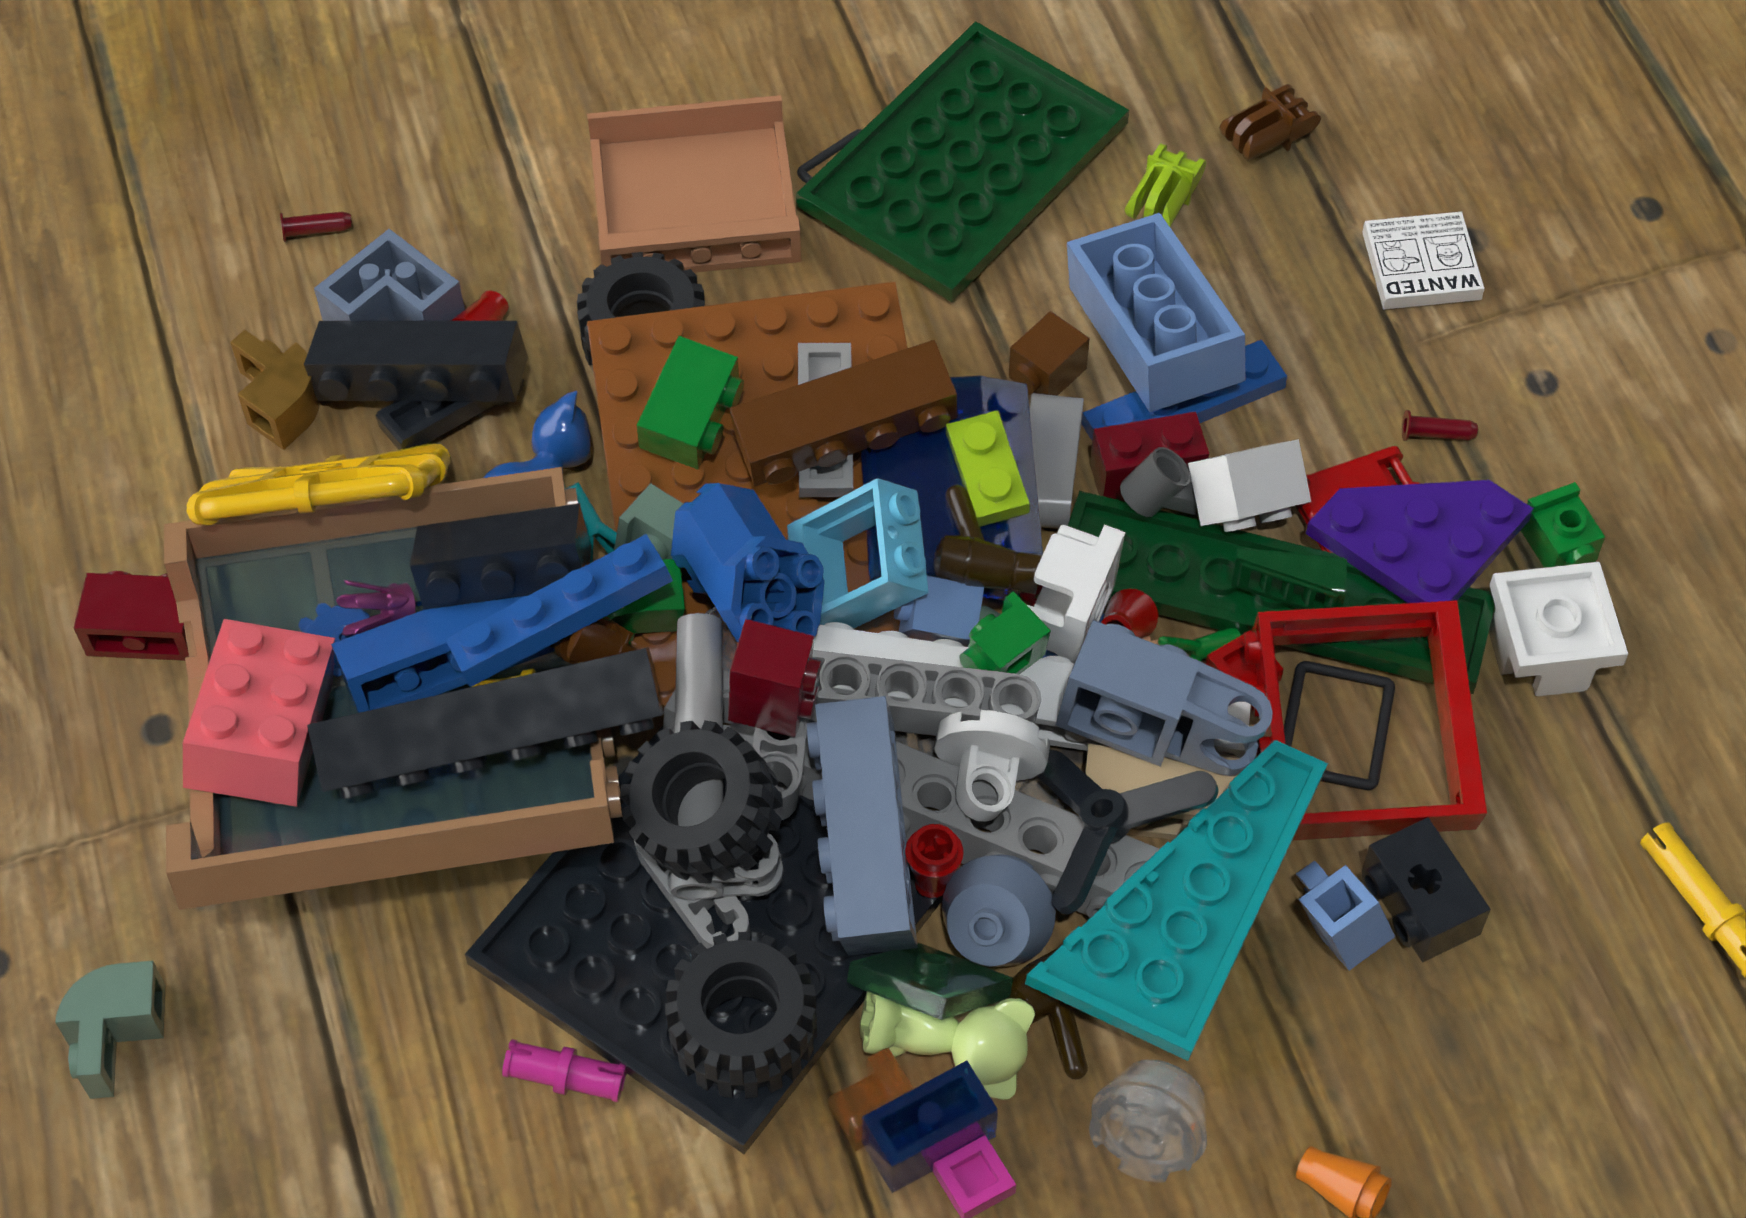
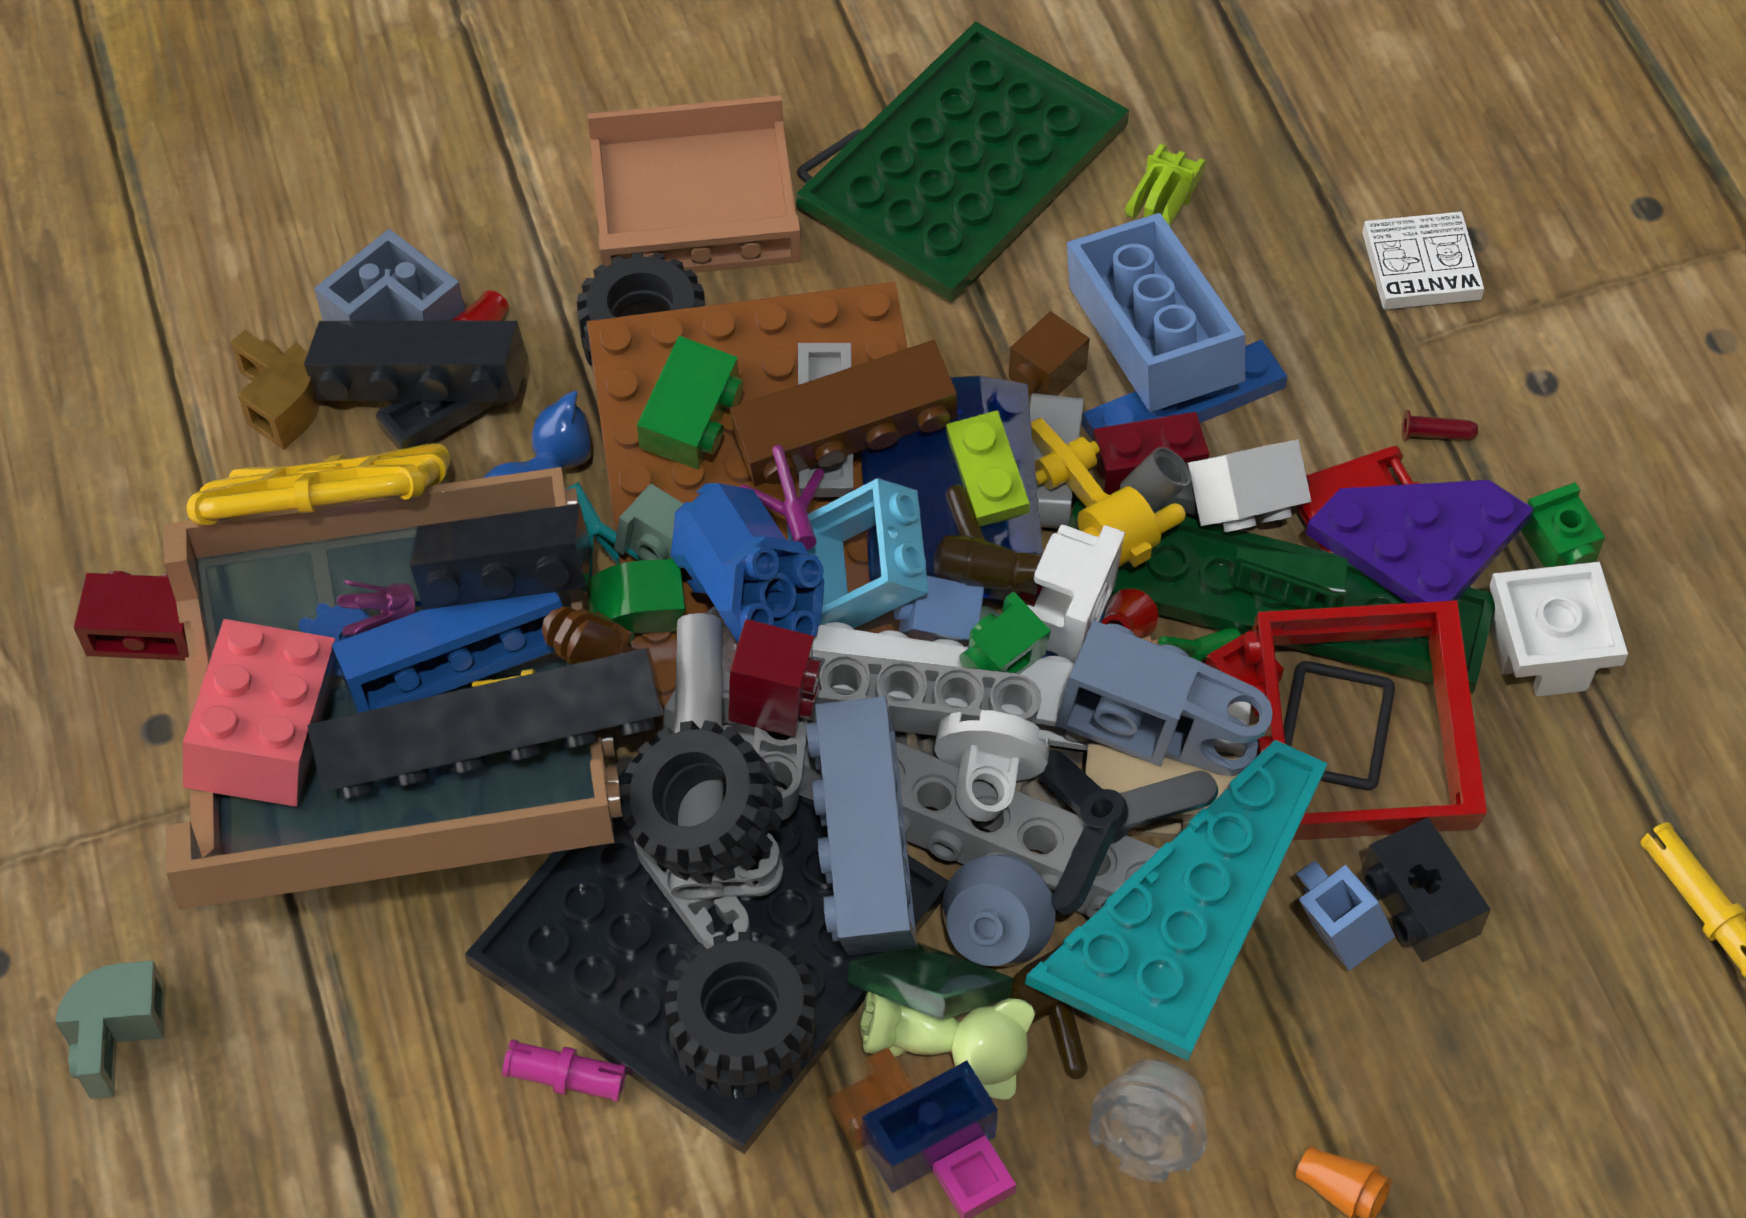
(315, 224): dark red piece -> none
(558, 610): blue plate -> none
(793, 507): none -> magenta plant
(933, 857): red cone -> none
(1121, 510): none -> yellow piece
(1270, 123): reddish brown arm -> none

